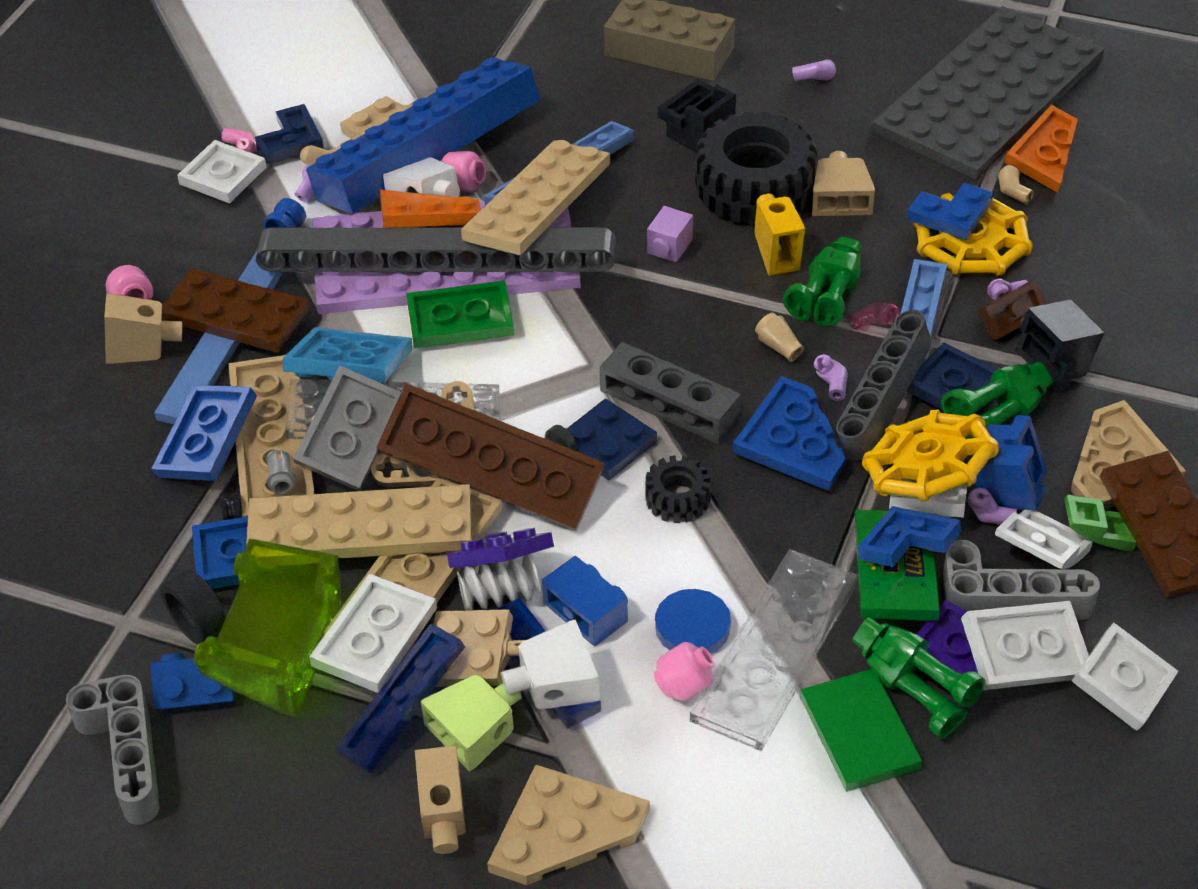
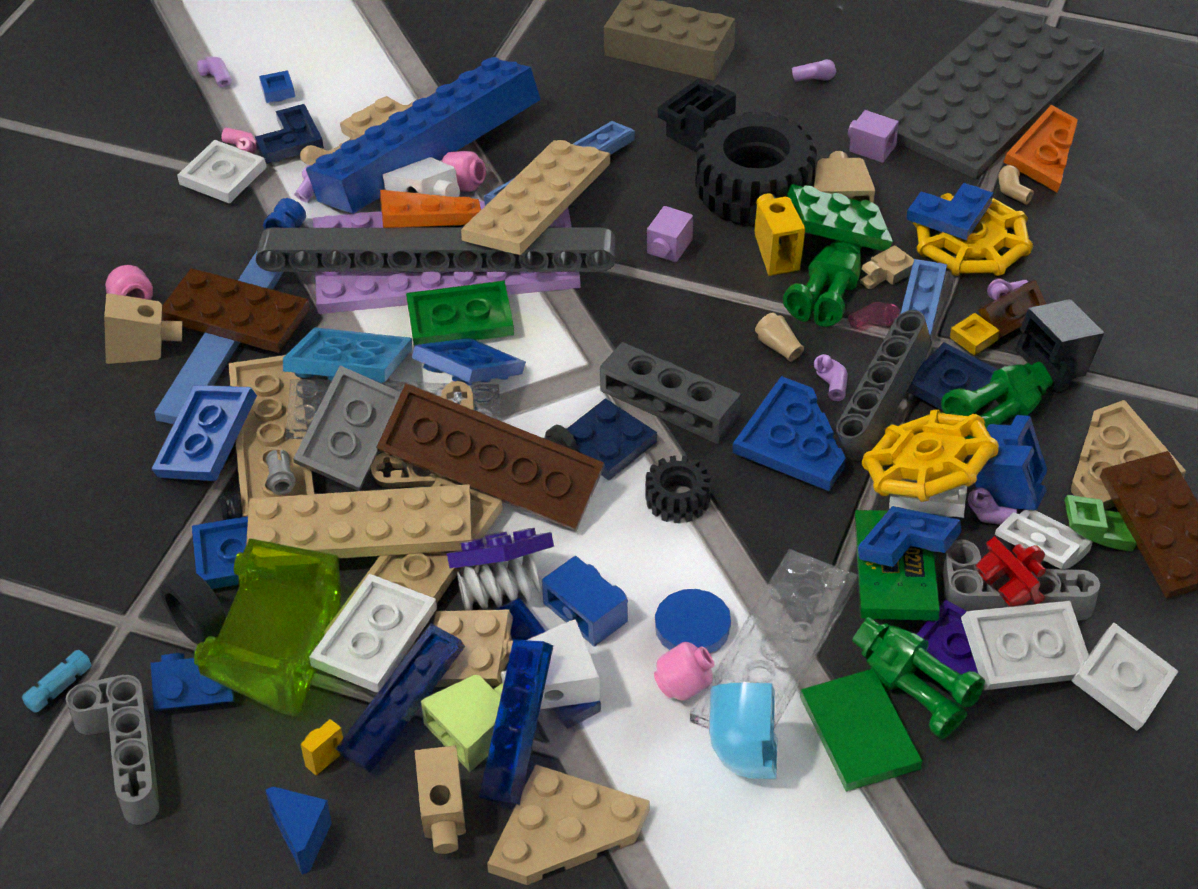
(56, 681): none -> medium azure axle
(215, 67): none -> lavender arm
(277, 86): none -> blue plate
(302, 823): none -> blue slope
(320, 746): none -> yellow plate
(468, 360): none -> blue plate
(516, 721): none -> clear blue plate
(744, 728): none -> medium azure brick
(840, 217): none -> green plate
(873, 135): none -> lavender brick
(888, 265): none -> tan plate
(974, 334): none -> yellow plate
(1022, 583): none -> red hips

